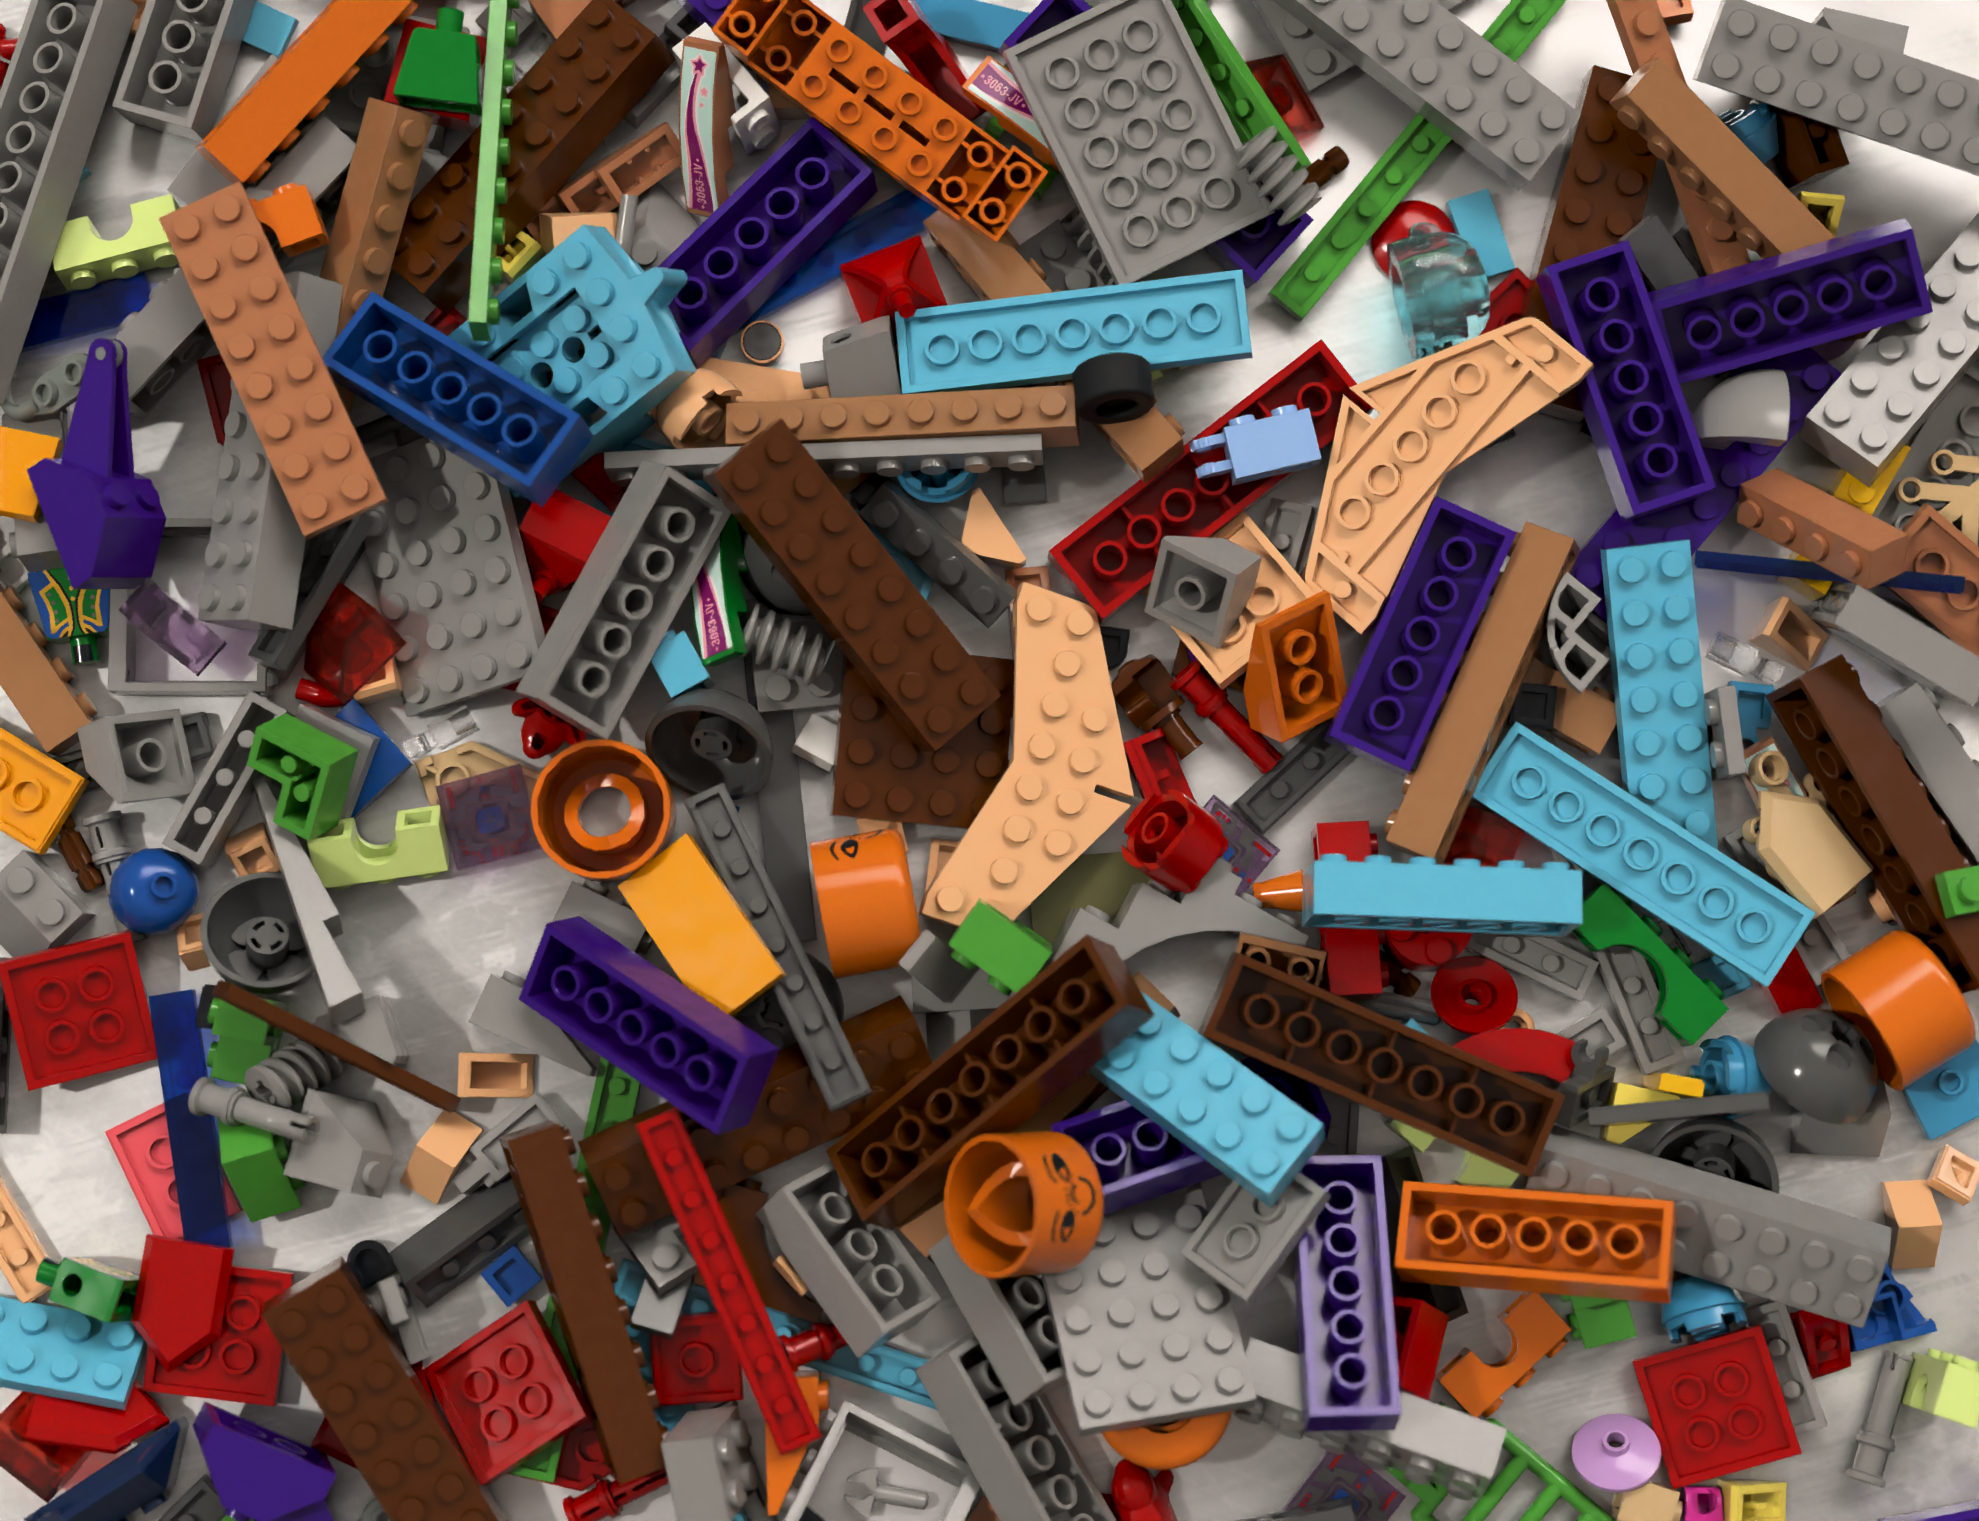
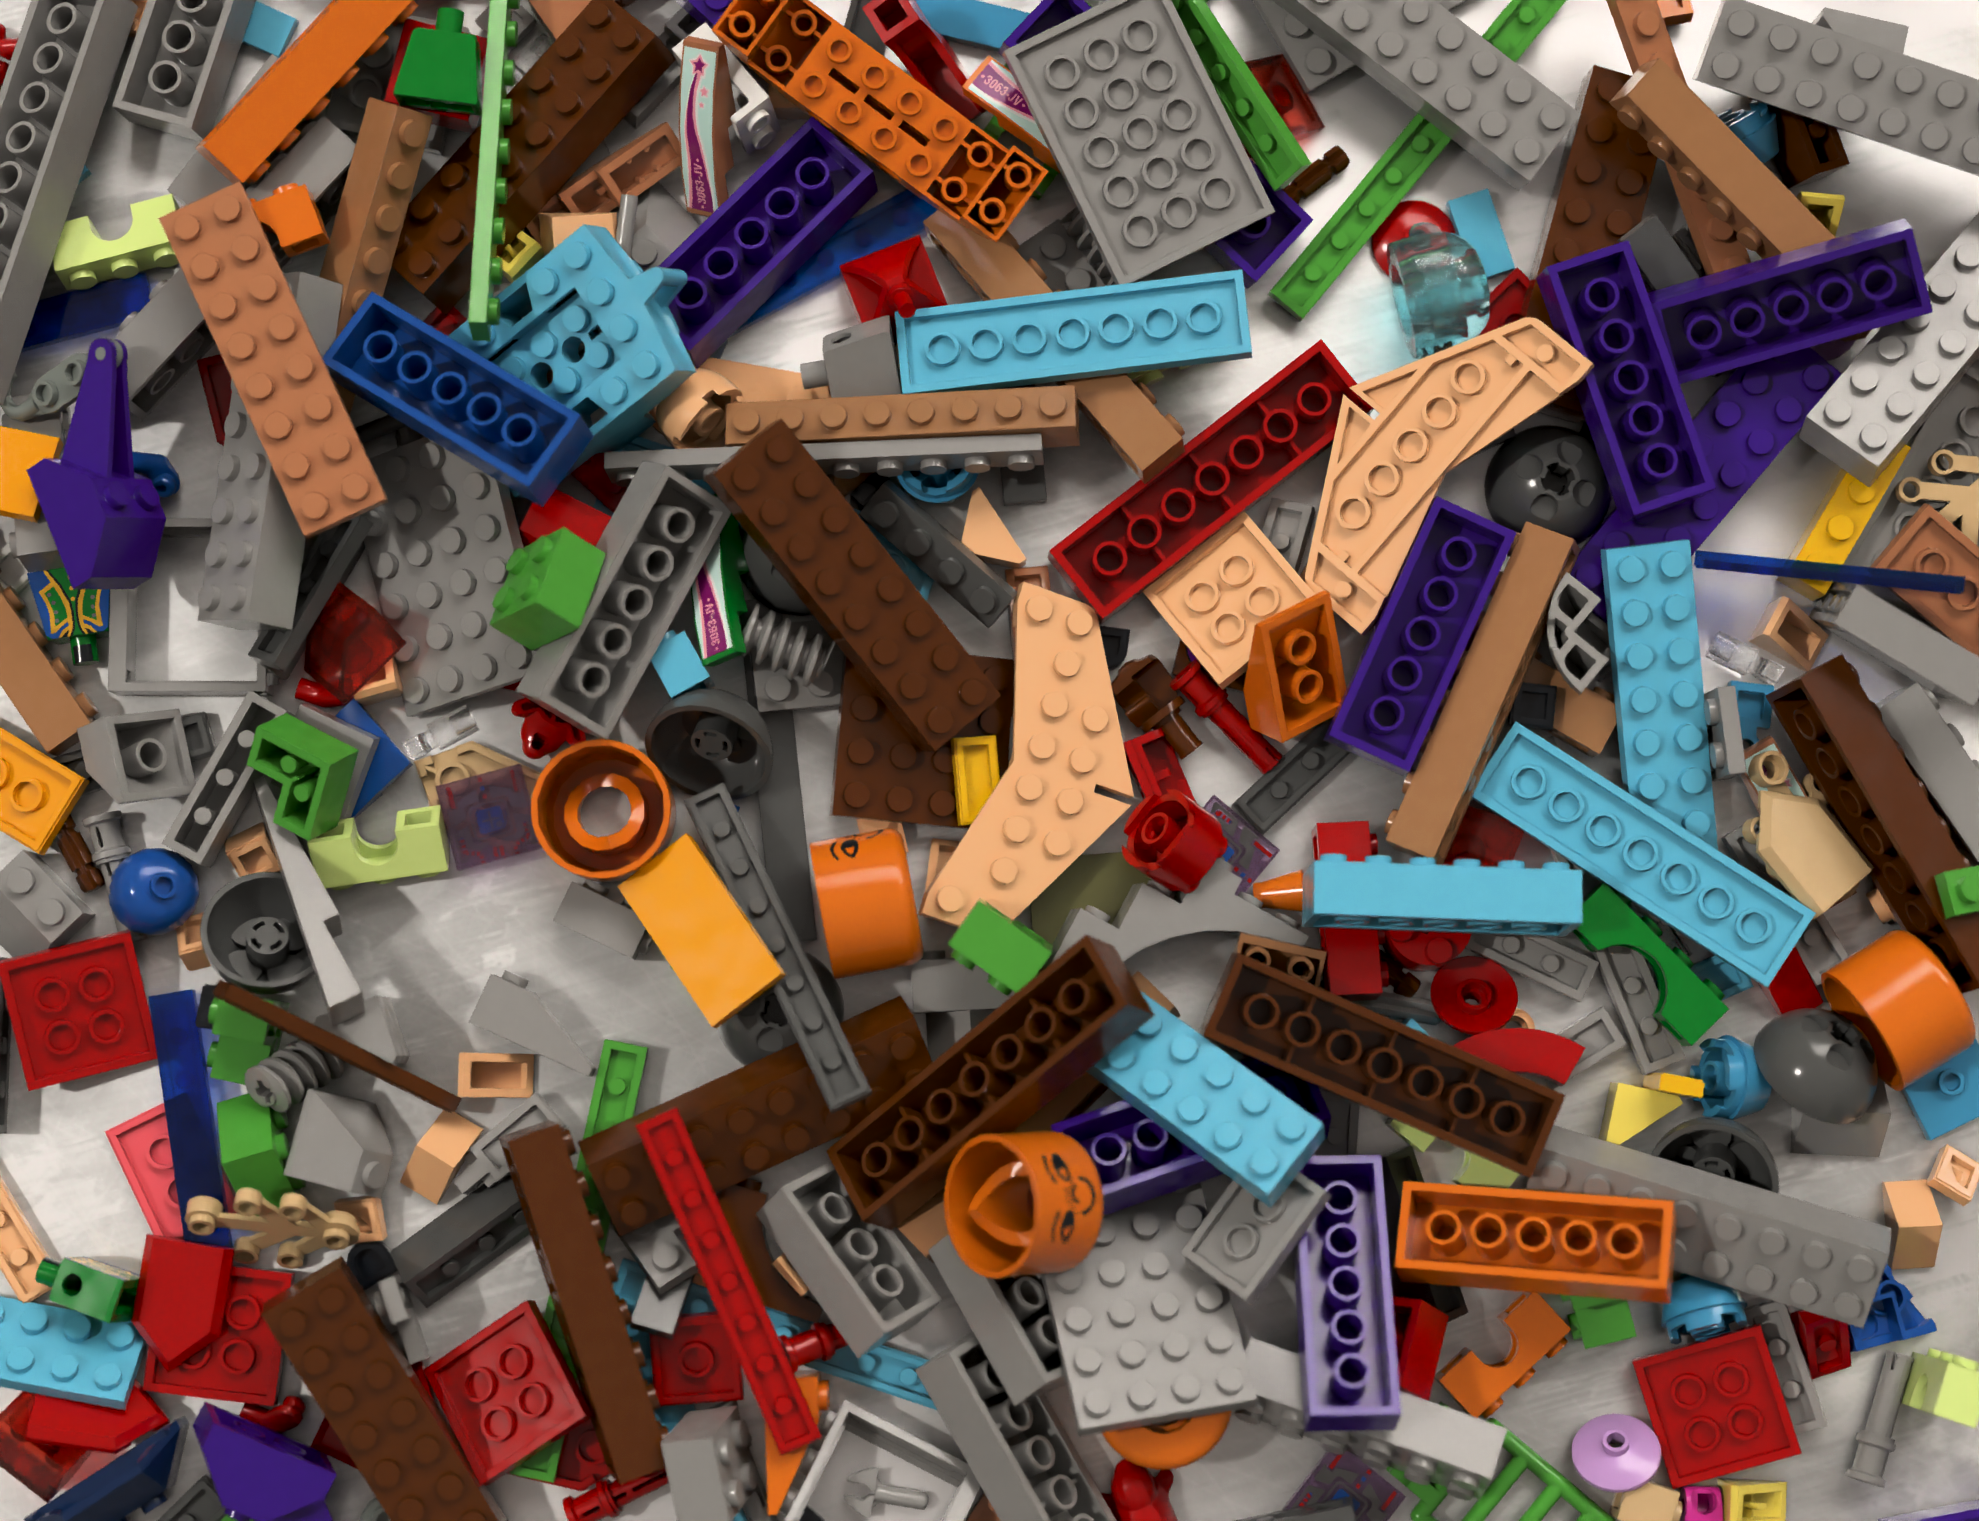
(159, 470): none -> blue arm
(172, 626): clear purple slope -> none
(237, 1107): light grey pin -> none
(278, 1418): none -> red arm
(329, 1229): none -> tan plant
(368, 1214): none -> light nougat tile
(511, 1275): blue plate -> none
(547, 589): none -> bright green brick
(648, 1024): dark purple brick -> none
(762, 342): flat silver tile -> none
(817, 742): white tile -> none
(934, 966): light grey tile -> none
(974, 774): none -> yellow tile
(1113, 388): black tyre -> none
(1202, 585): light grey slope -> none
(1262, 446): light blue hinge -> none
(1277, 176): light grey piece -> none
(1524, 490): none -> dark grey piece
(1587, 1088): dark grey plate -> none
(1680, 1109): dark grey tile -> none
(1745, 409): light grey brick -> none
(1822, 528): nougat brick -> none

